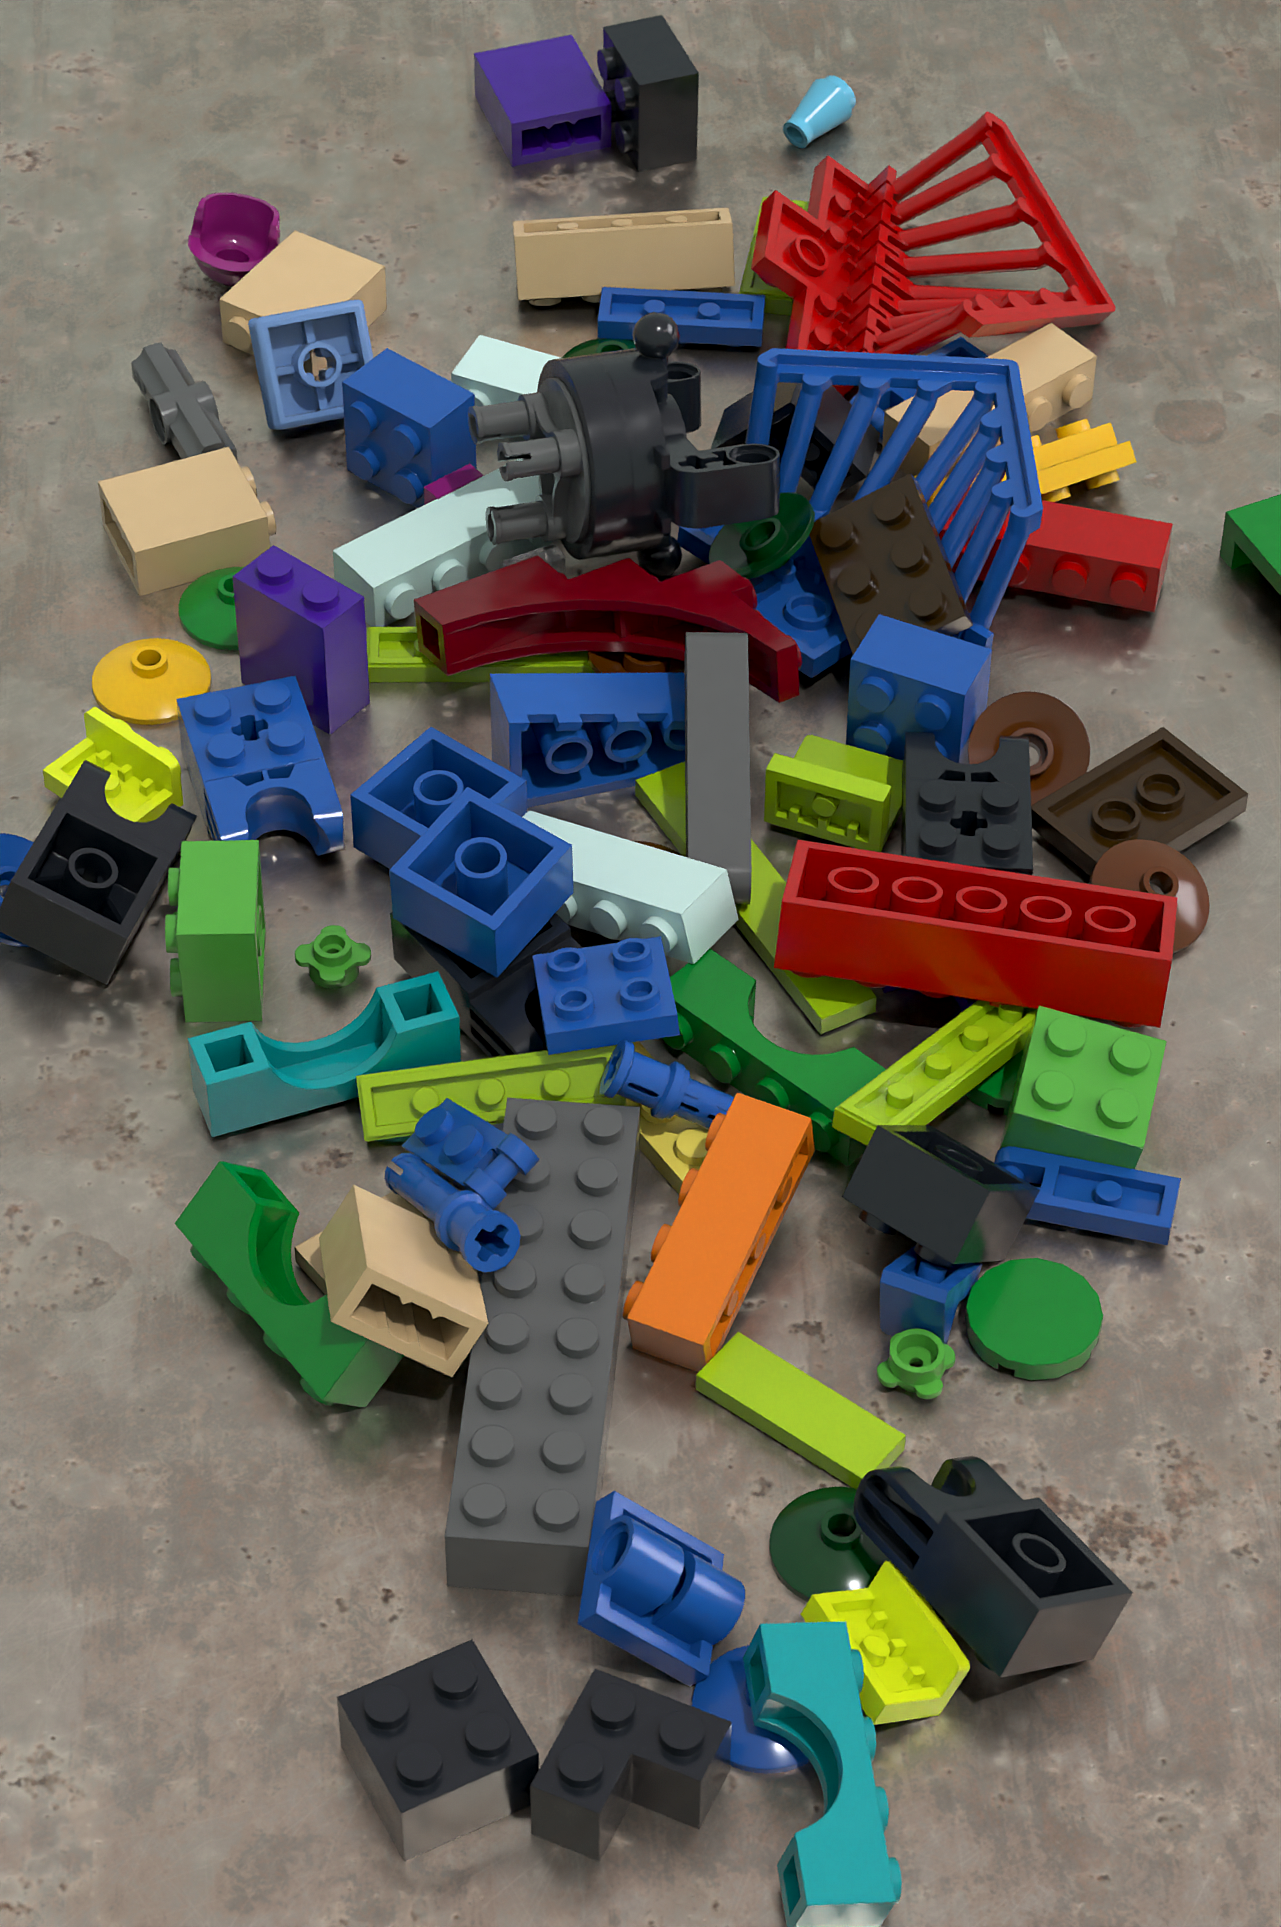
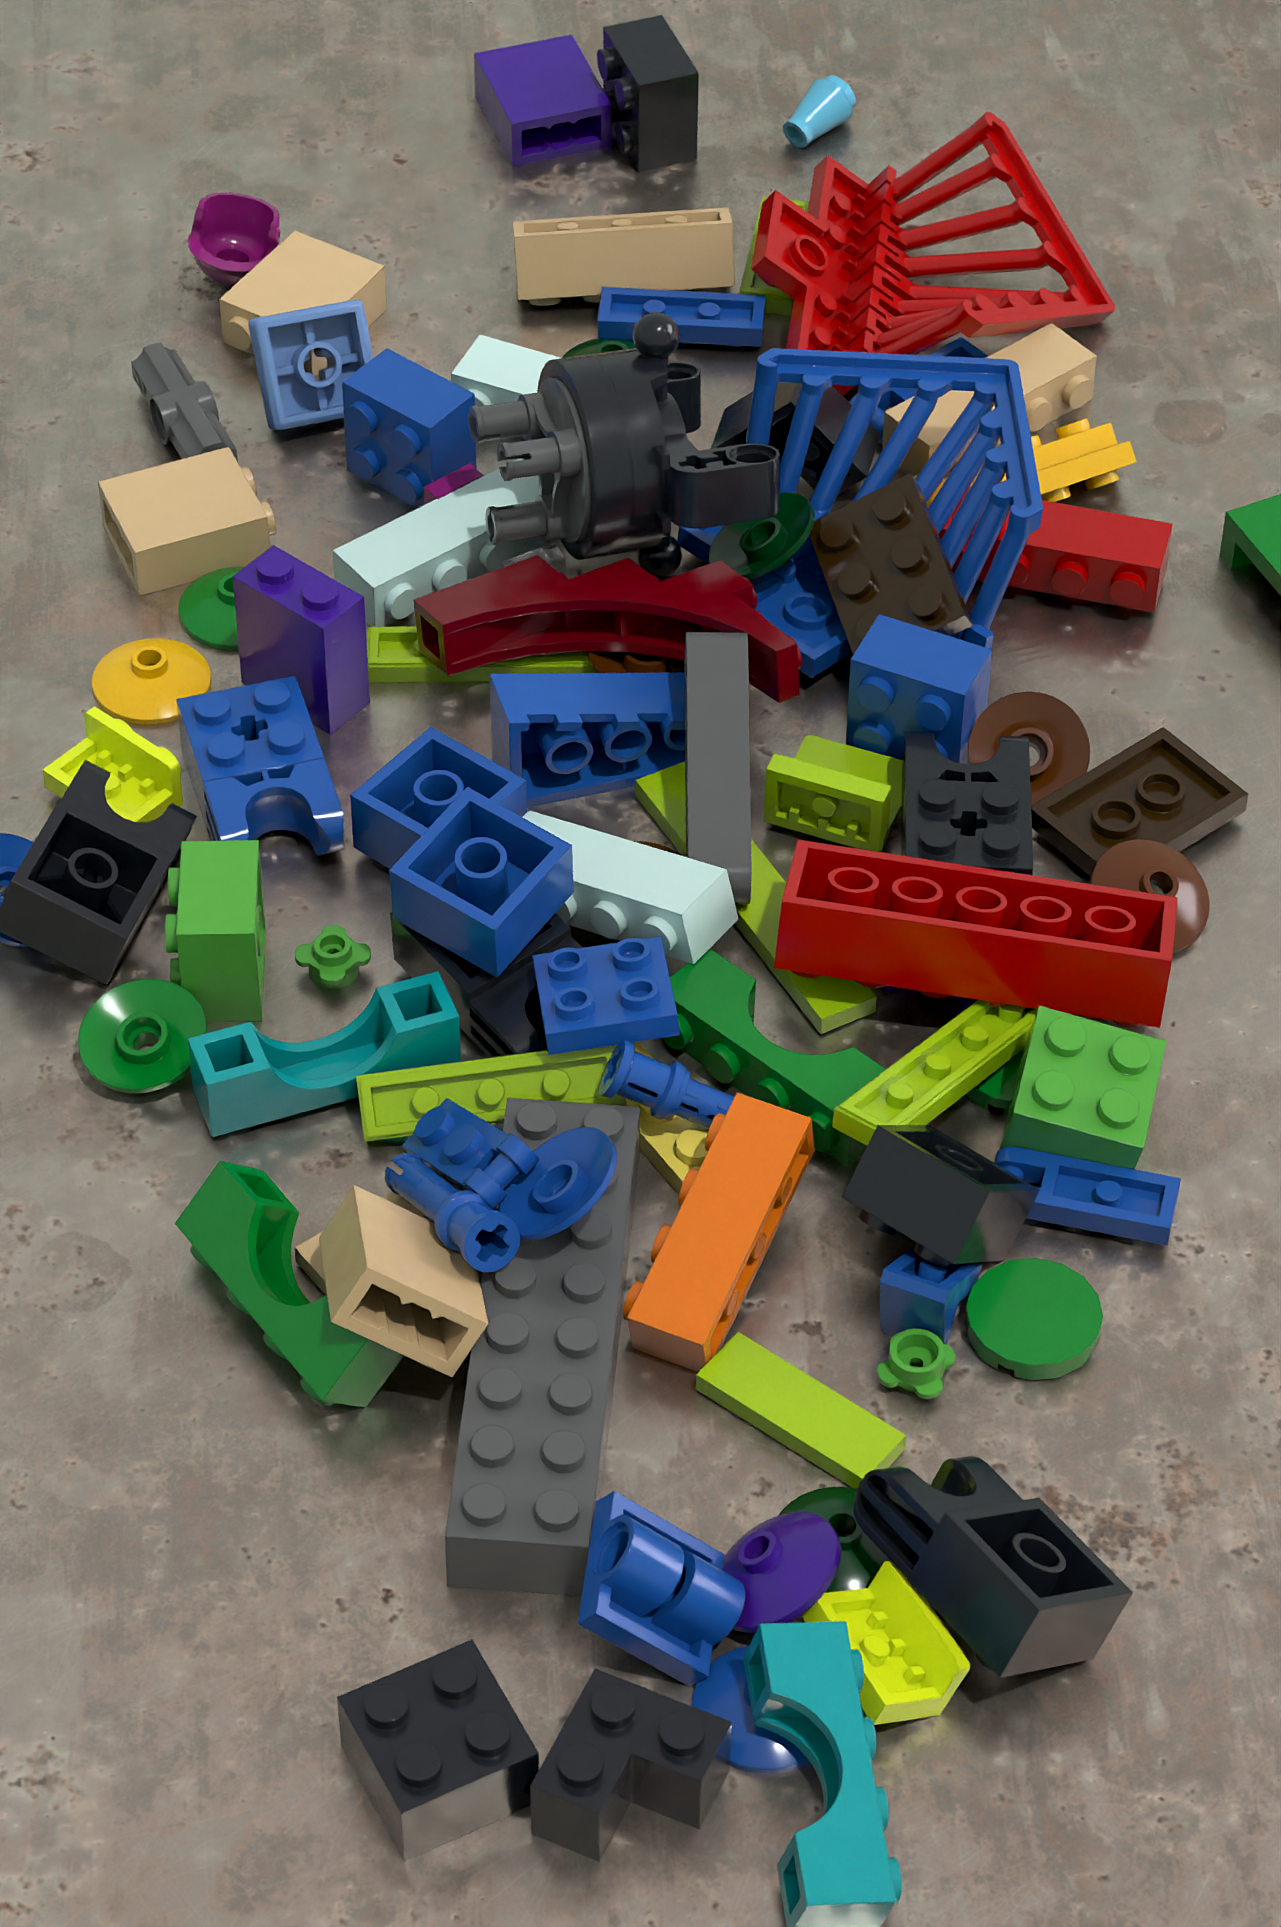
(135, 1016): none -> green dish
(563, 1184): none -> blue dish
(783, 1567): none -> dark purple dish

